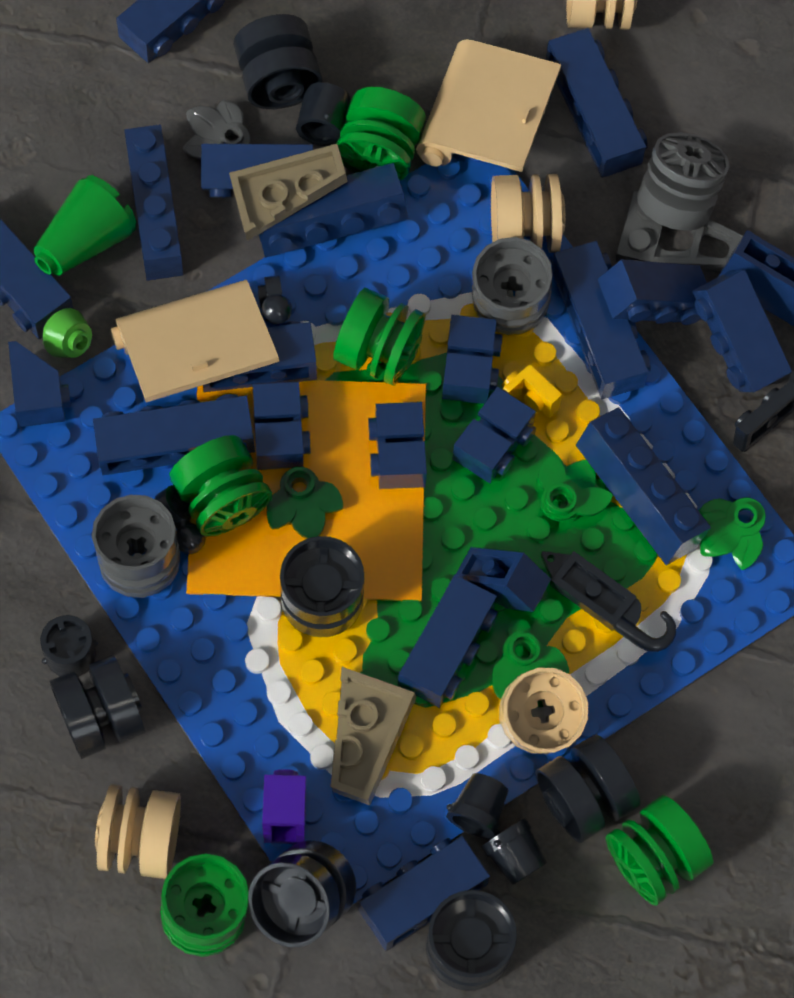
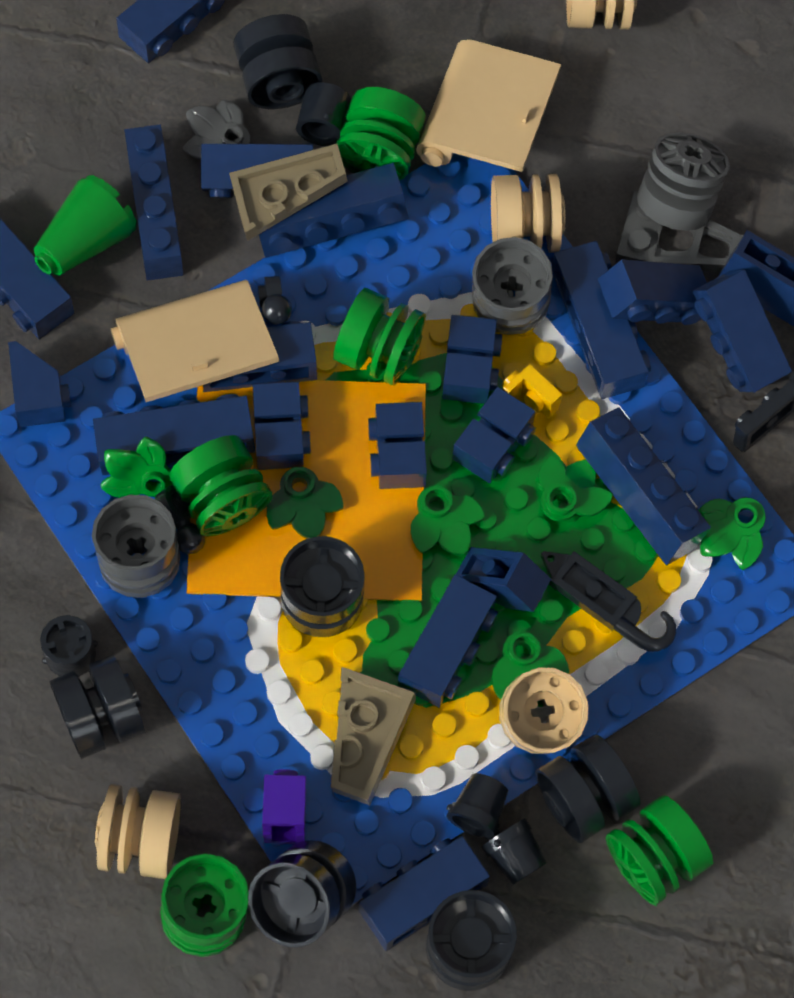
(67, 334): bright green cone -> none
(133, 470): none -> green plate
(447, 526): none -> green plate
(596, 103): dark blue brick -> none

